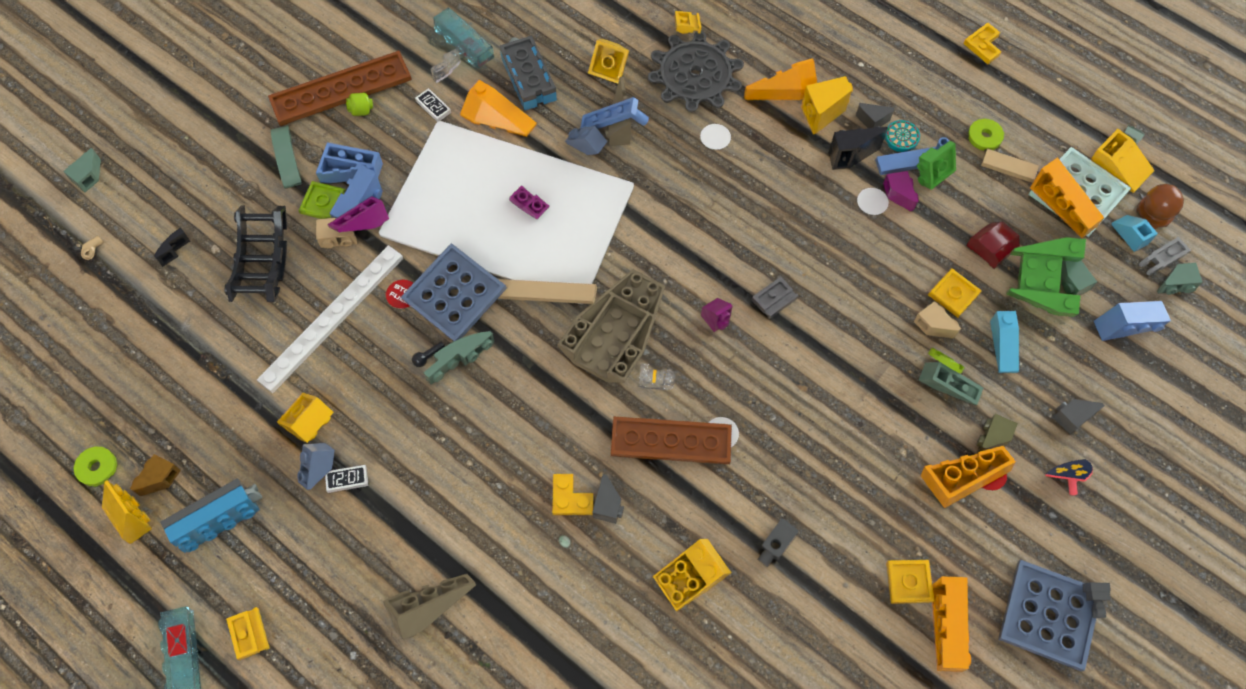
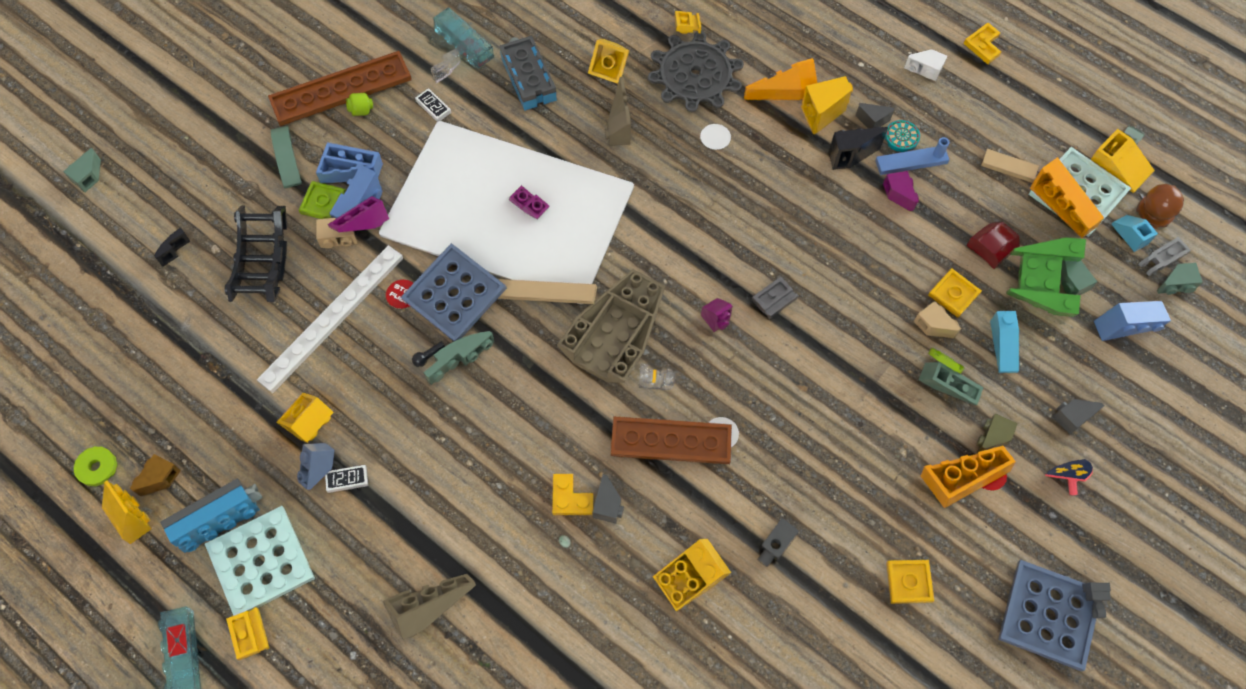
(89, 247): tan arm -> none
(280, 584): none -> light aqua piece
(491, 108): light orange wedge -> none
(586, 140): sand blue slope -> none
(615, 113): medium blue piece -> none
(872, 201): white sticker -> none
(926, 63): none -> white slope
(937, 165): bright green plate -> none
(951, 624): light orange wedge -> none
(985, 126): lime tile -> none

